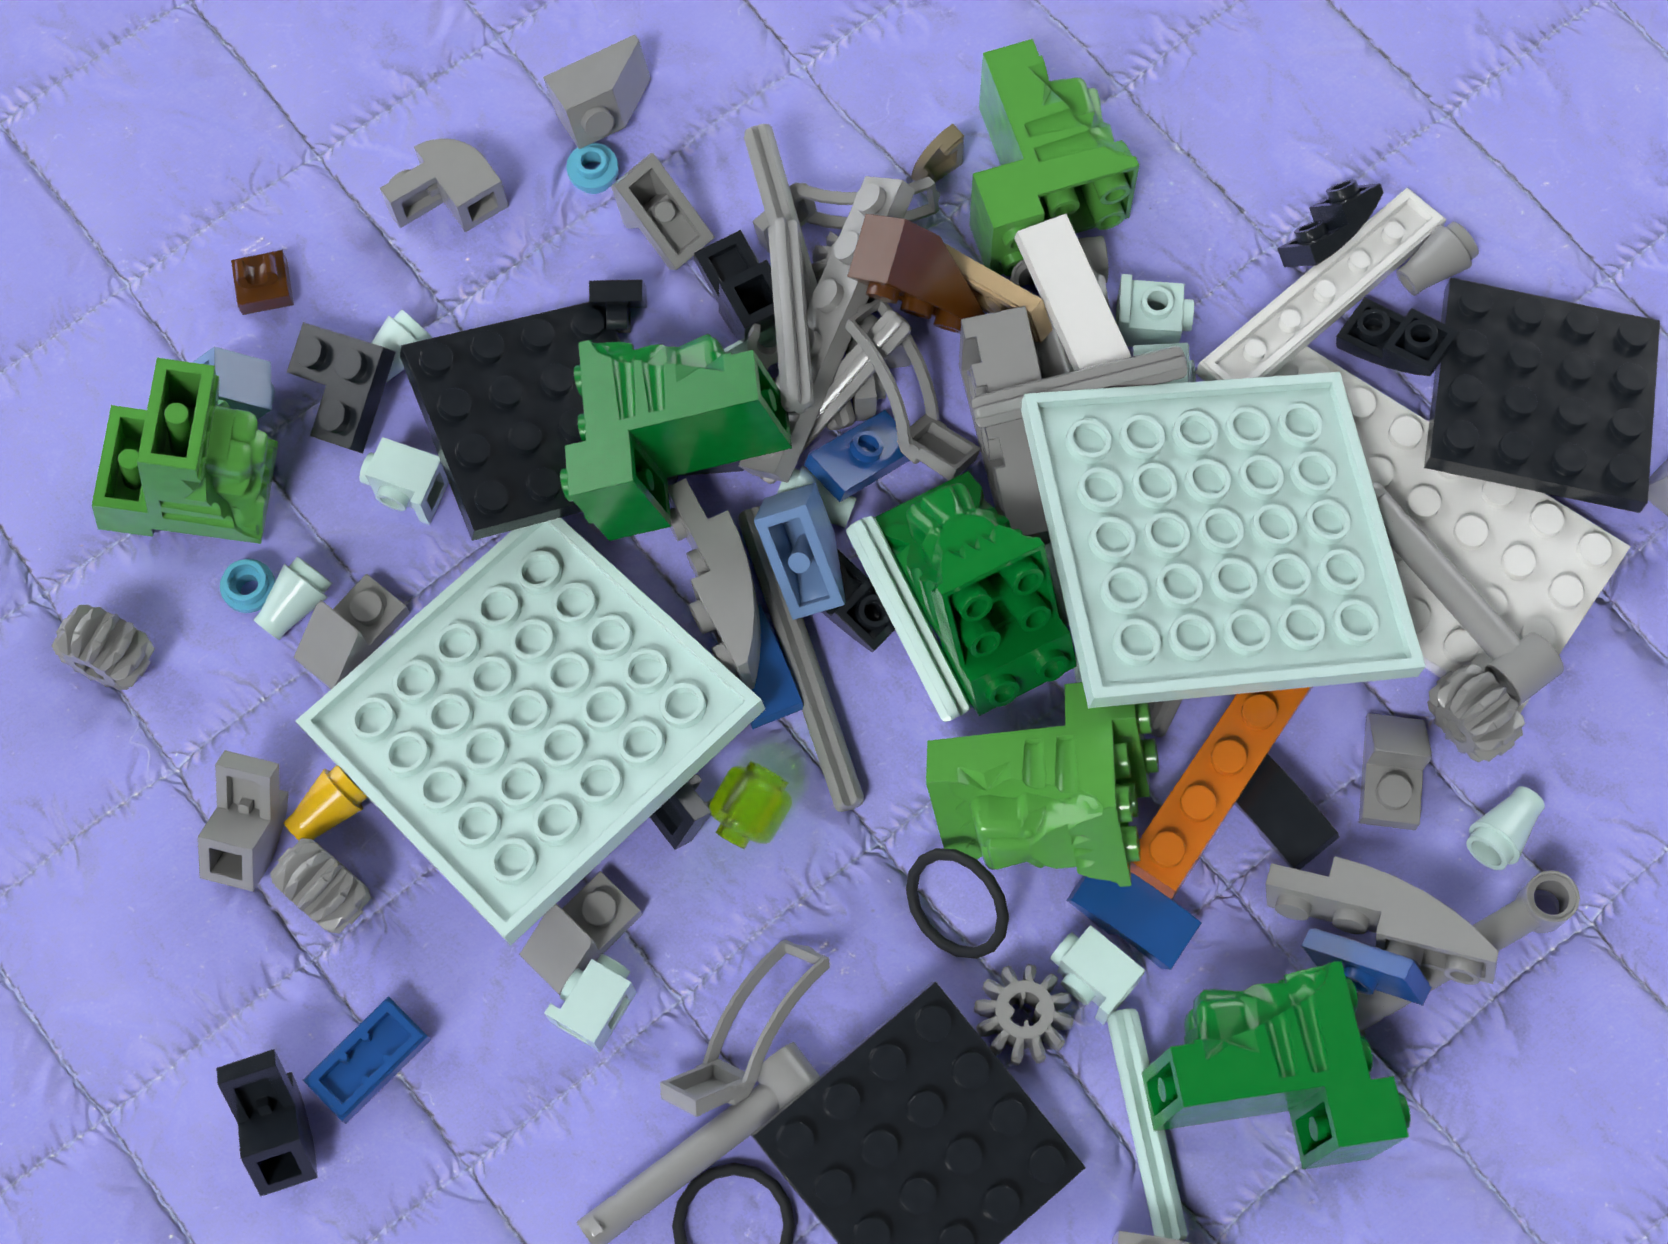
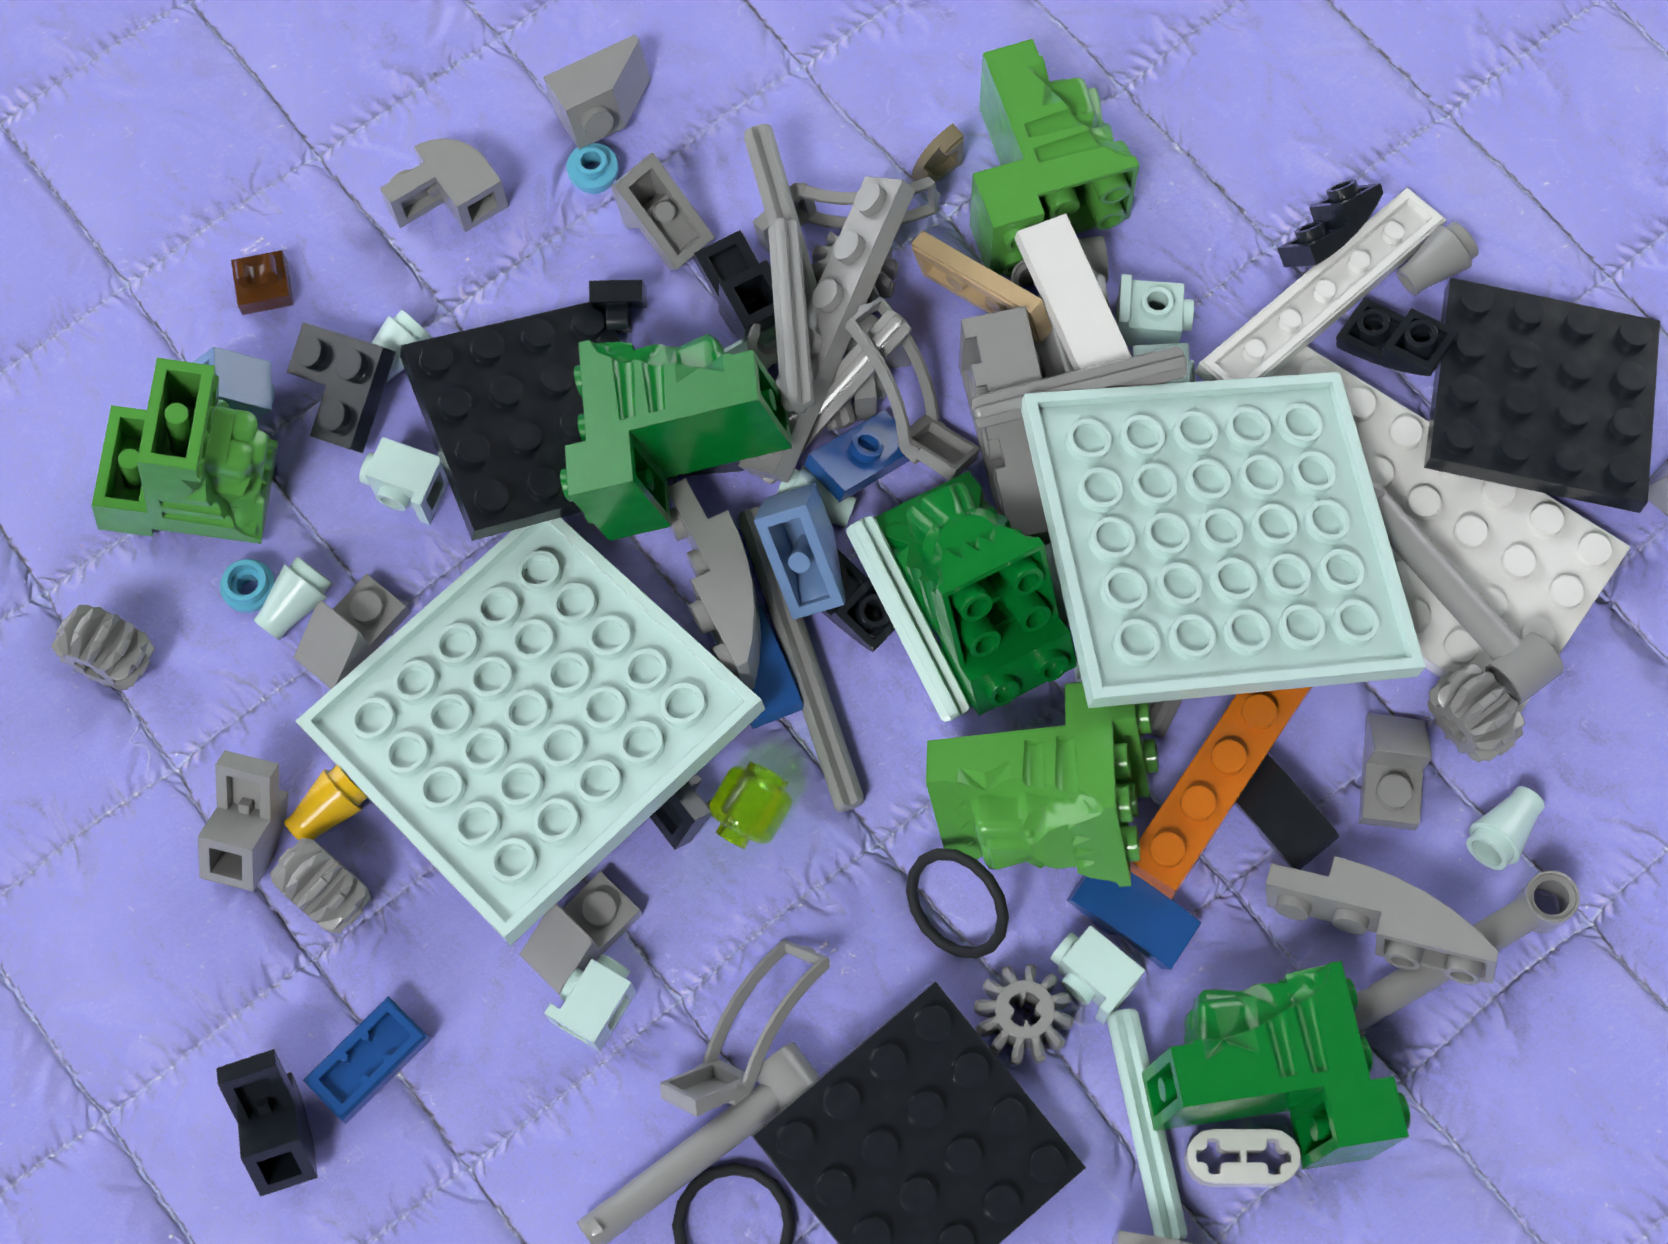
(914, 267): reddish brown slope -> none
(1242, 1172): none -> white beam
(1369, 966): blue plate -> none

